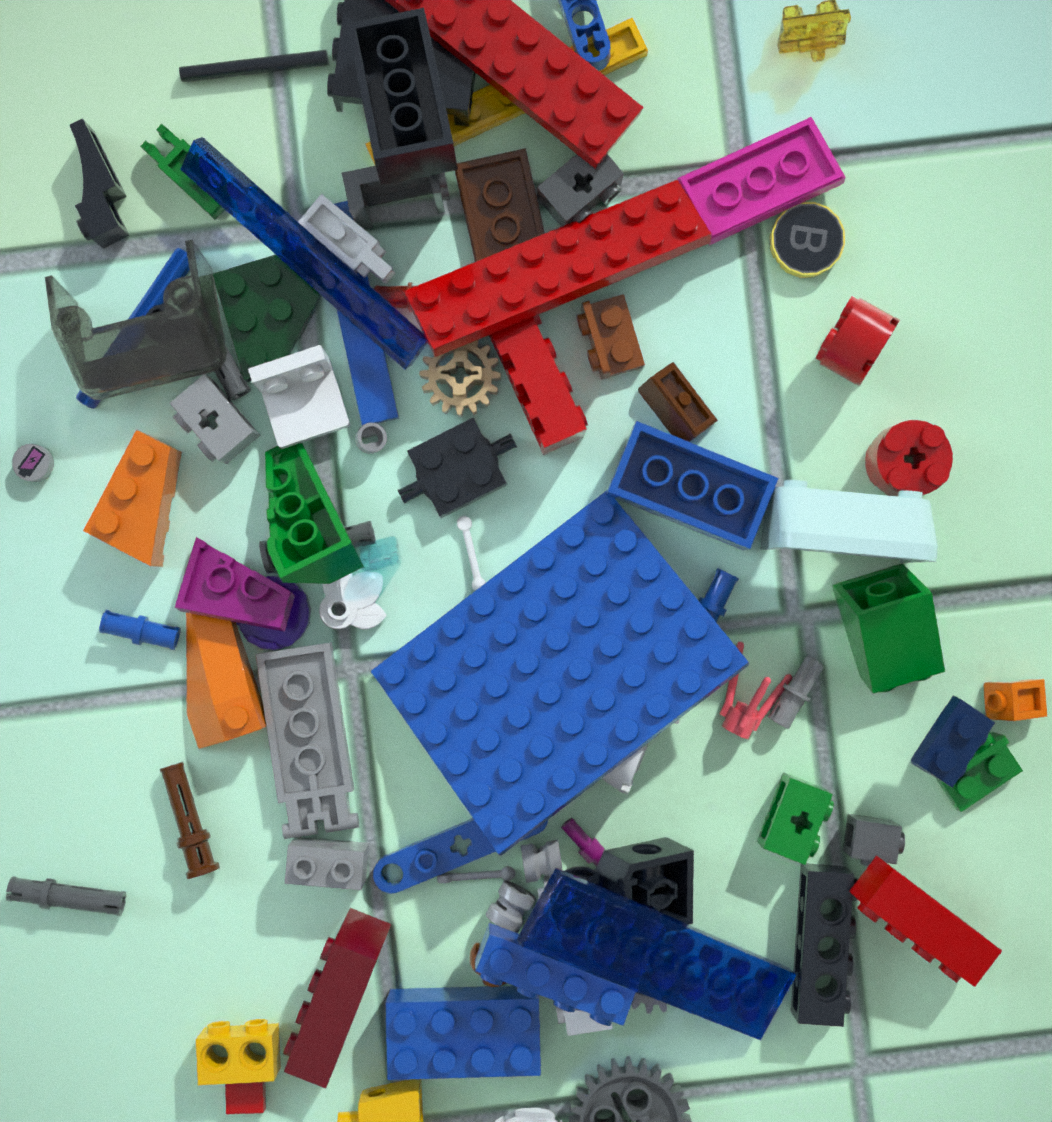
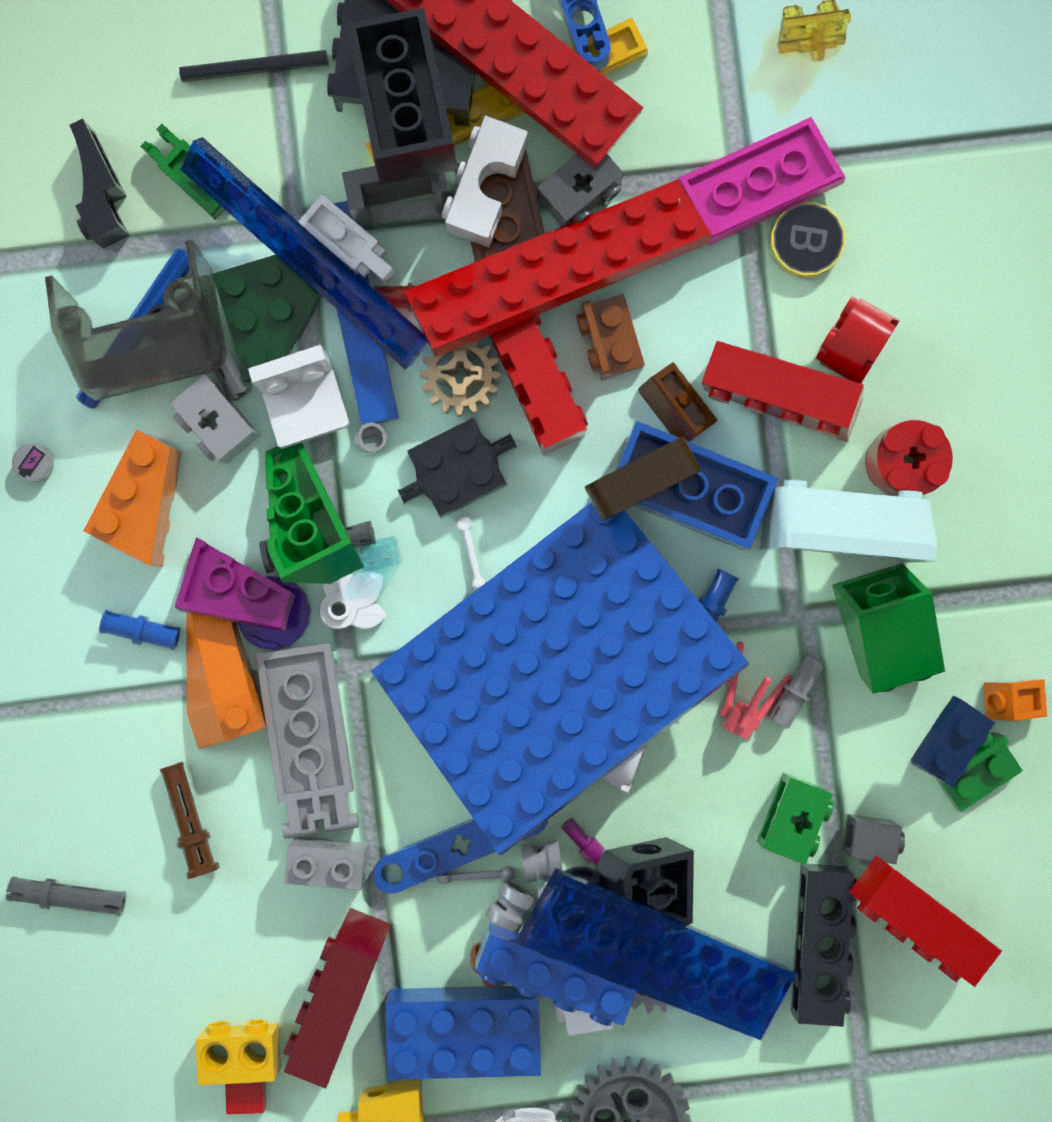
(495, 150): none -> white arch
(642, 478): none -> dark brown beam
(783, 390): none -> red wedge

